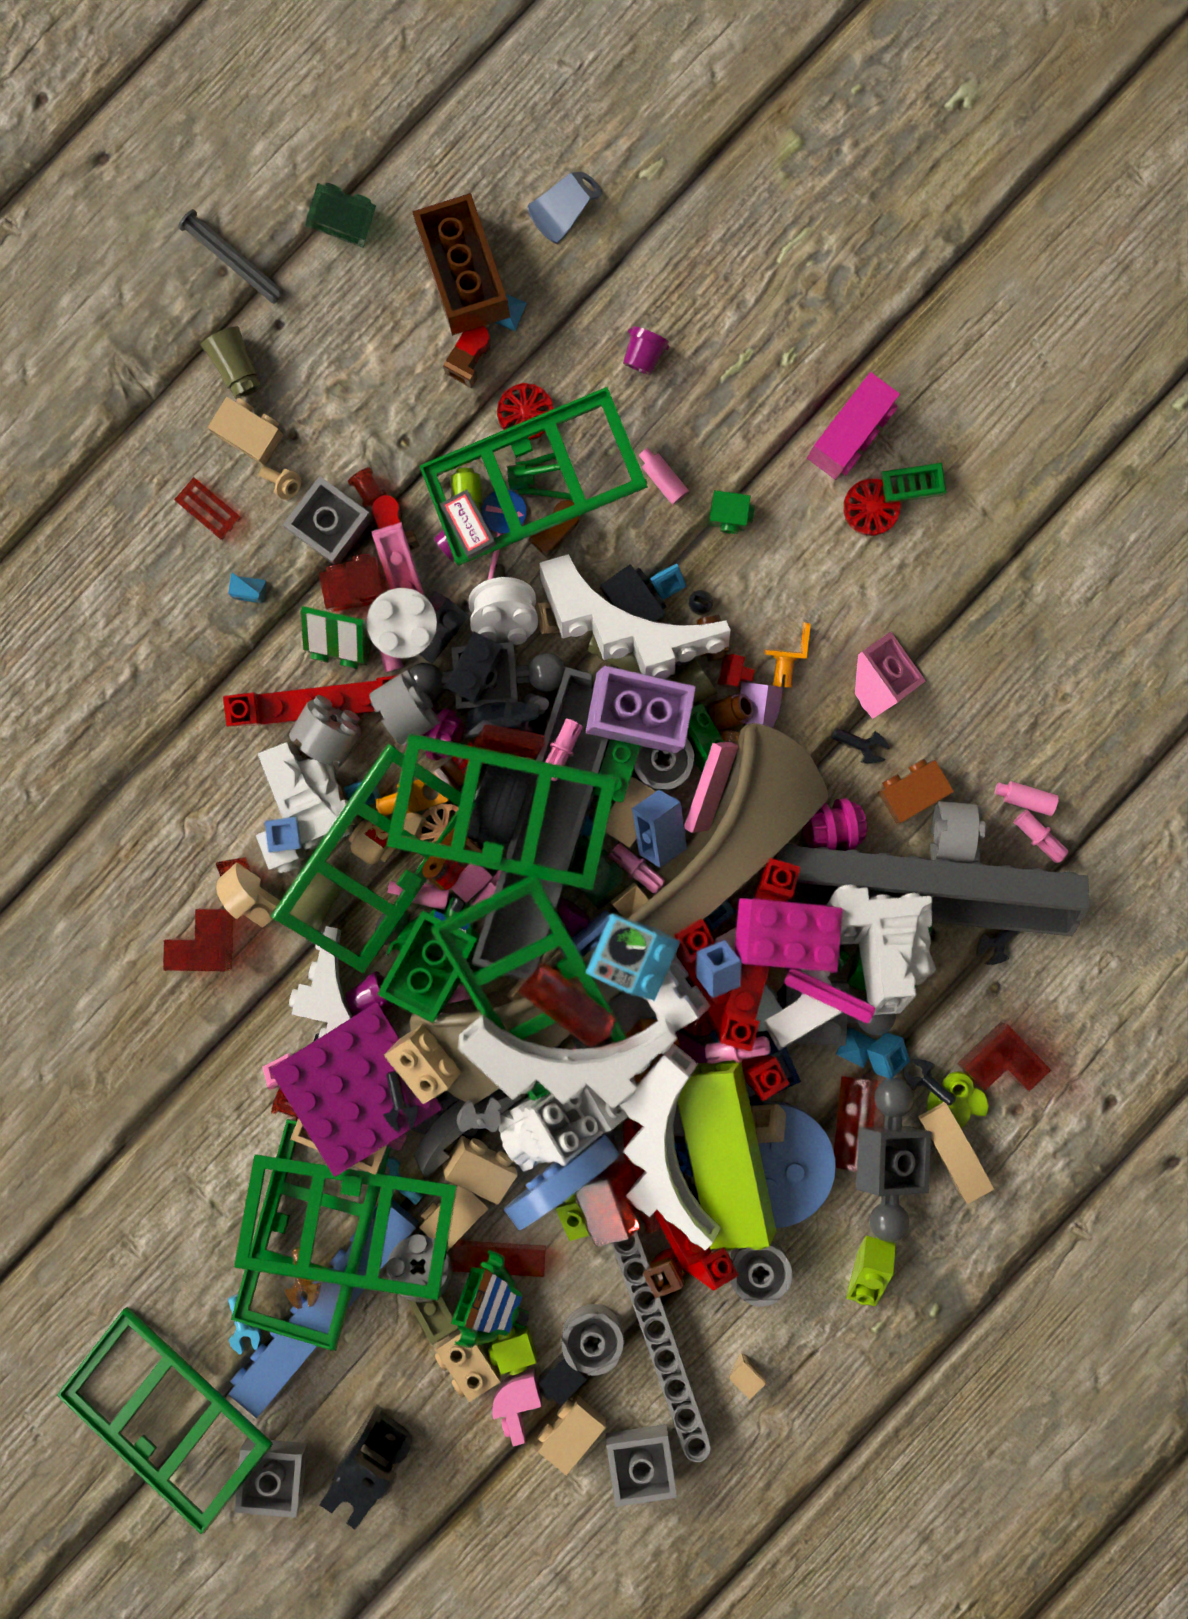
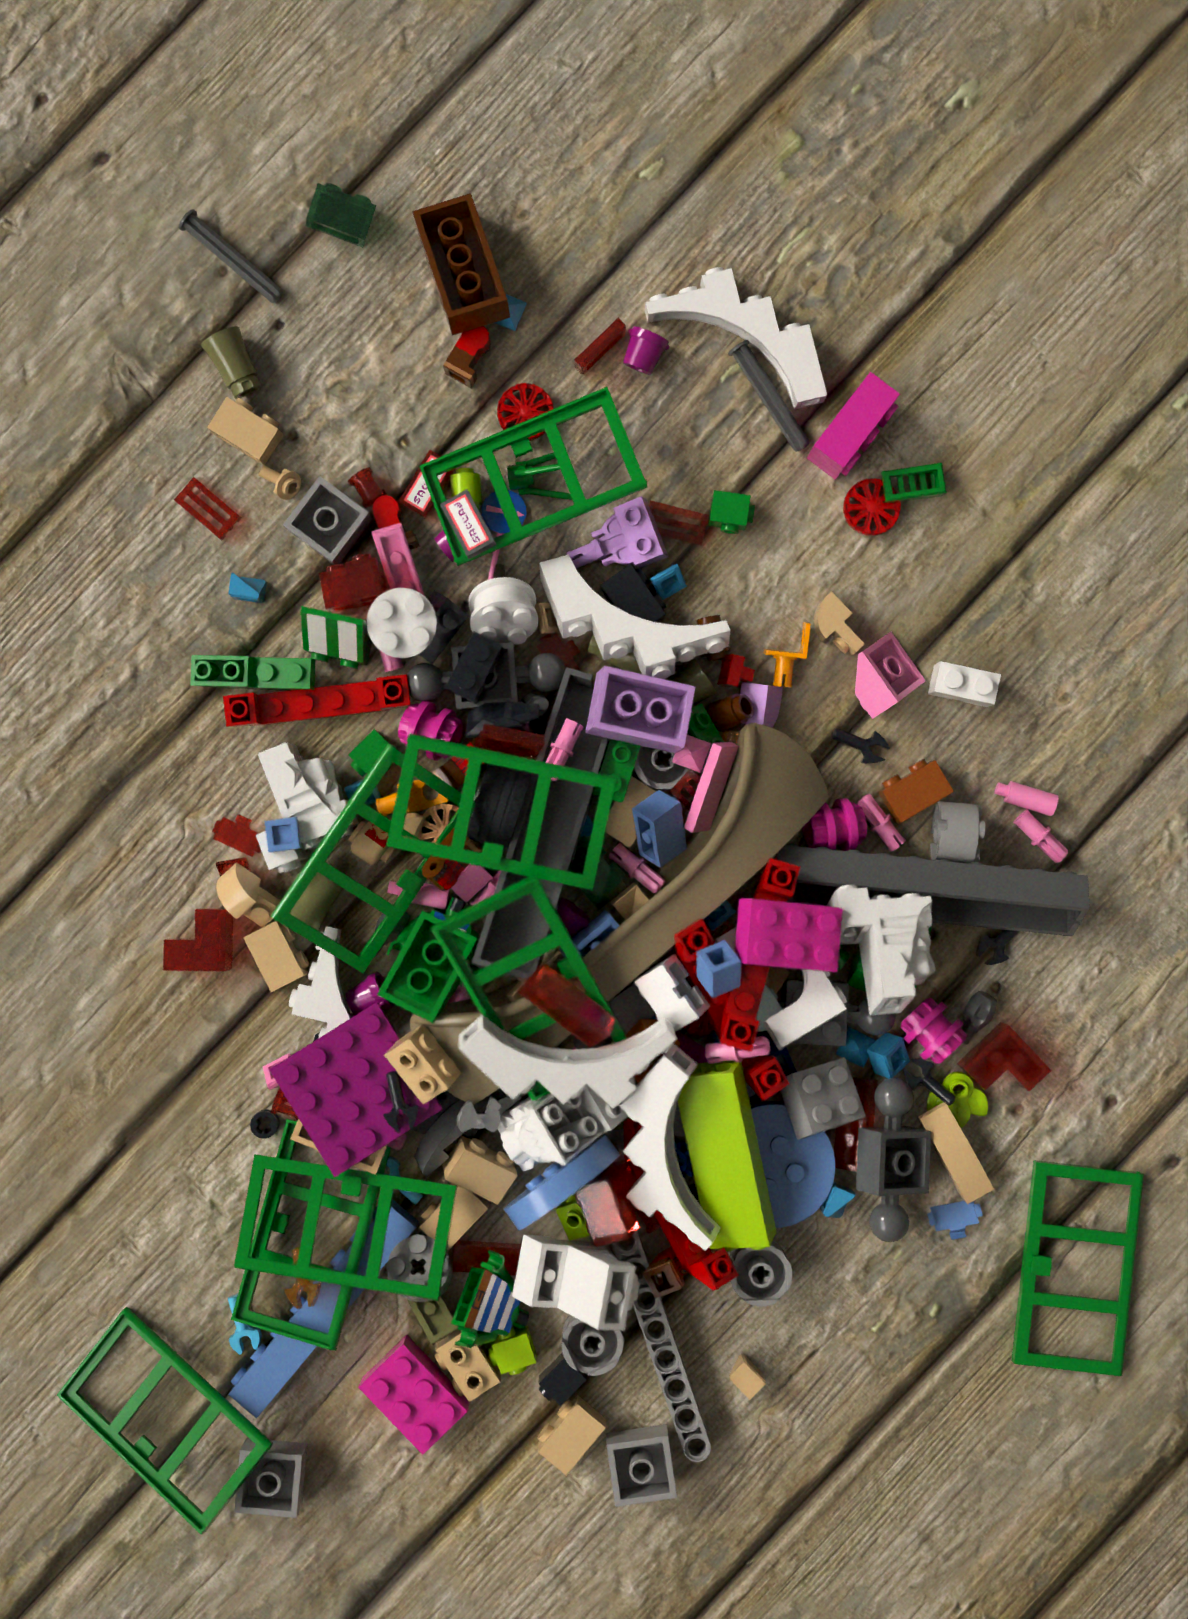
(237, 835): none -> clear red piece
(252, 672): none -> green slope
(255, 1122): none -> black bush
(277, 955): none -> tan brick
(325, 731): light grey brick -> none
(361, 1478): black piece -> none
(367, 752): none -> green brick
(404, 707): light grey brick -> none
(414, 1394): none -> dark pink brick
(417, 495): none -> tile
(513, 1396): bright pink brick -> none
(551, 538): reddish brown leg -> none
(554, 645): none -> clear red piece
(562, 205): sand blue piece -> none
(577, 1280): none -> white brick
(600, 346): none -> clear red tile
(629, 538): none -> lavender brick
(633, 957): slope -> none
(663, 476): bright pink cylinder -> none
(681, 512): none -> clear red tile
(683, 783): none -> clear red tile
(693, 754): none -> bright pink slope
(698, 608): black hinge -> none
(718, 304): none -> white arch
(769, 396): none -> dark grey axle
(769, 1122): tan slope -> none
(822, 1098): none -> light grey brick
(829, 995): dark pink axle -> none
(830, 620): none -> tan brick
(837, 1201): none -> dark azure slope
(871, 1271): lime slope -> none
(880, 823): none -> bright pink axle
(933, 1031): none -> dark pink piece
(955, 1217): none -> medium blue piece
(964, 684): none -> white brick
(978, 1013): none -> dark grey piece
(1036, 1264): none -> green door

